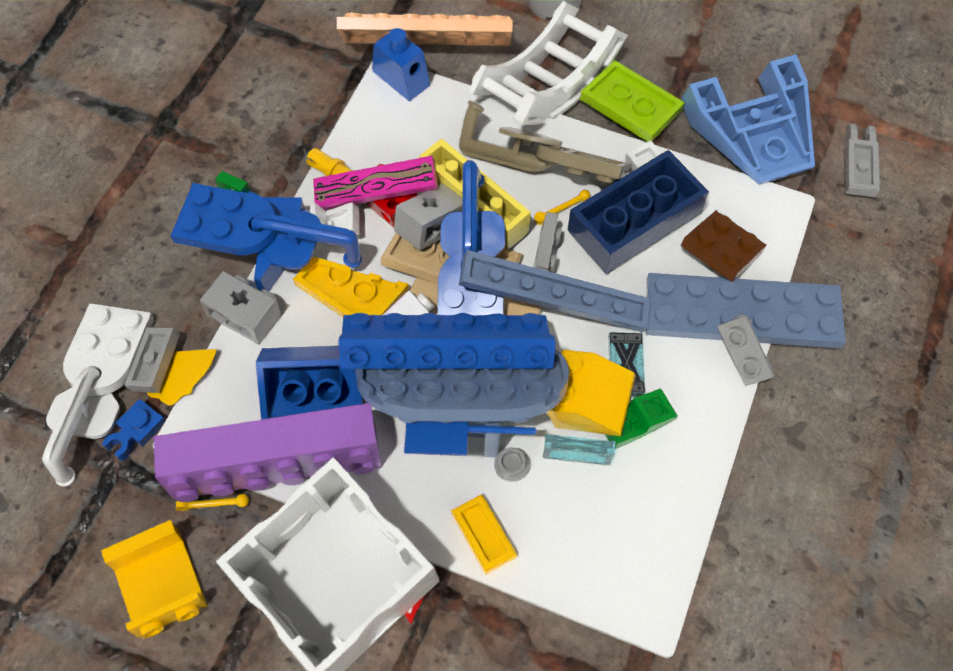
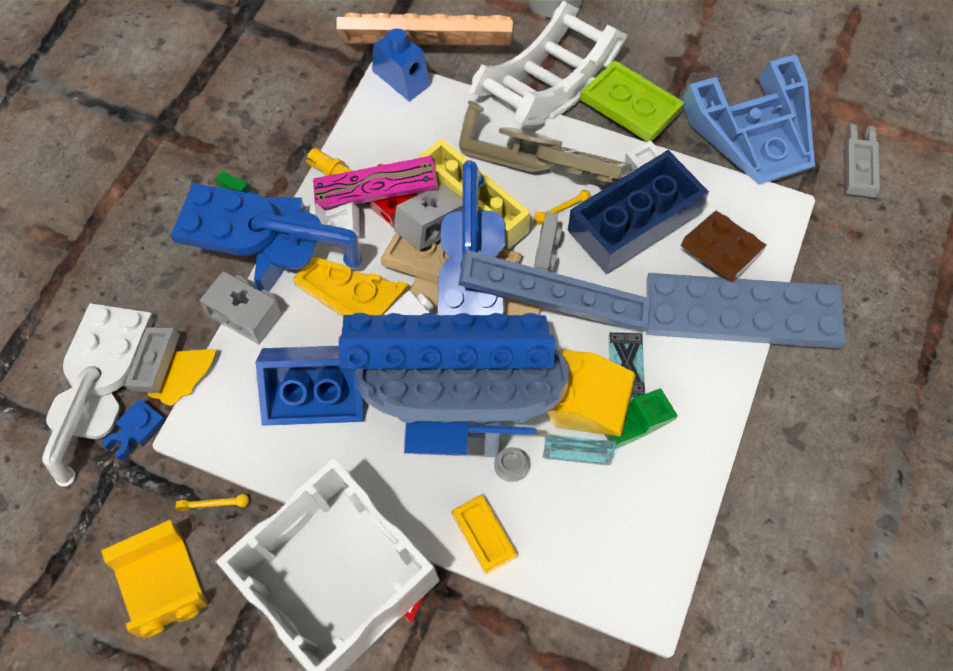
(265, 452): medium lavender brick -> none
(746, 350): light grey hinge -> none

